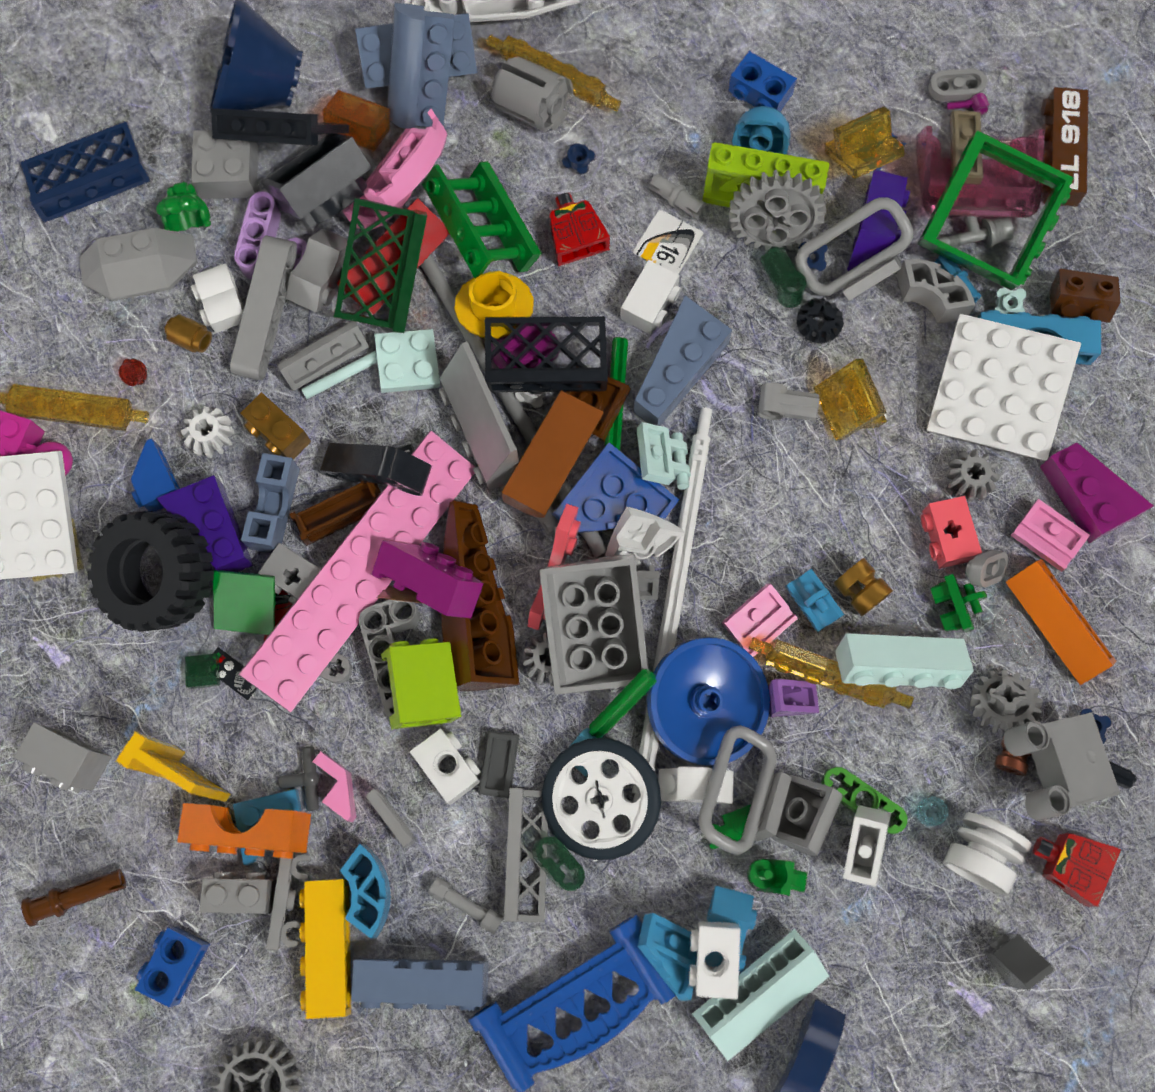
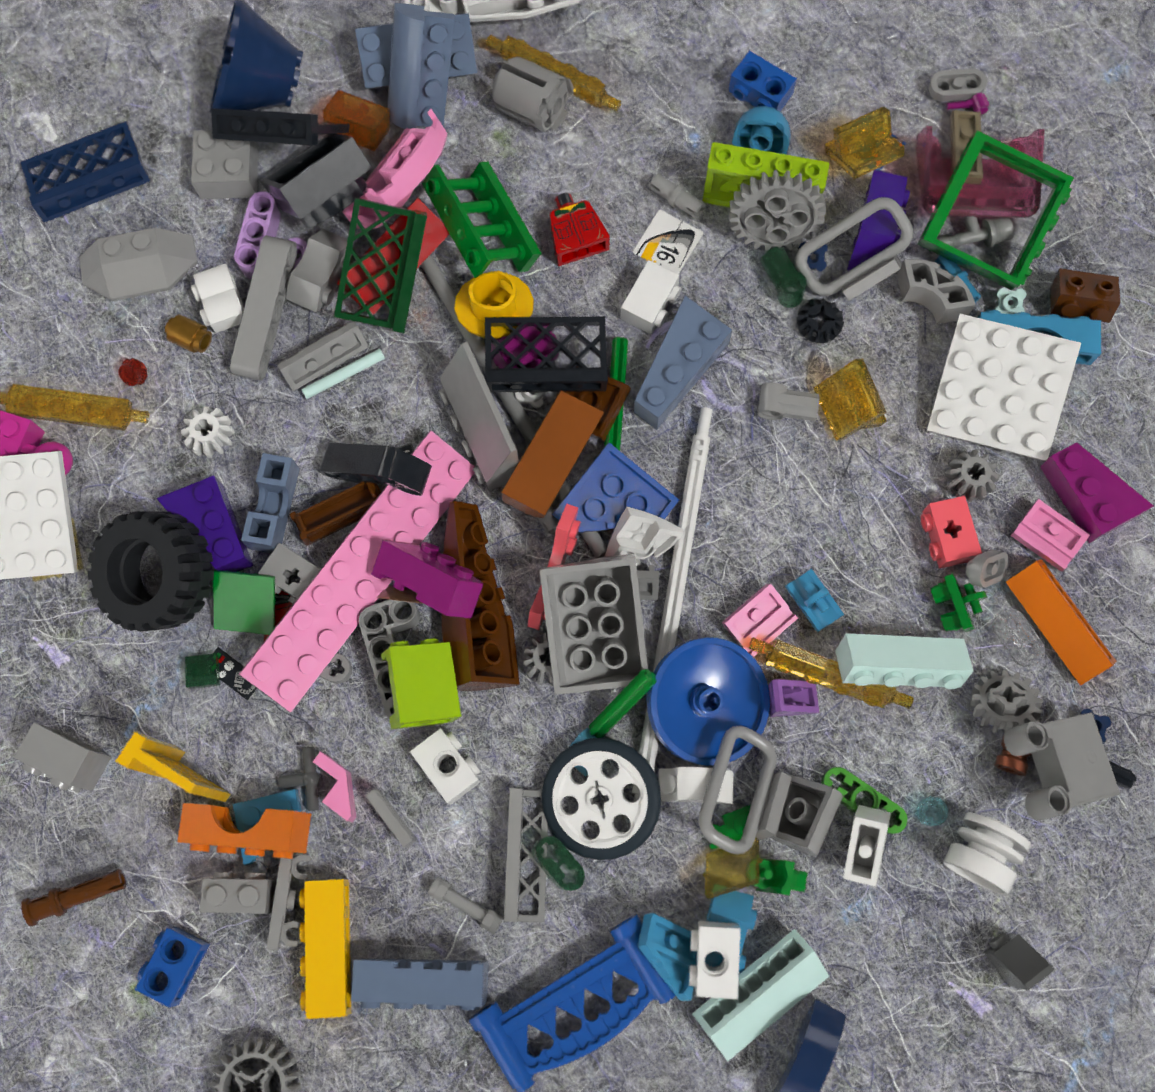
(152, 477): blue slope -> none
(183, 208): green hair -> none
(275, 427): pearl gold brick -> none
(369, 891): dark azure brick -> none
(407, 361): light aqua plate -> none
(498, 764): dark grey tile -> none
(578, 151): dark blue plate -> none
(656, 455): light aqua plate -> none
(731, 871): none -> clear yellow piece
(871, 595): pearl gold wheel -> none
(1067, 139): reddish brown brick -> none
(1078, 865): red torso -> none

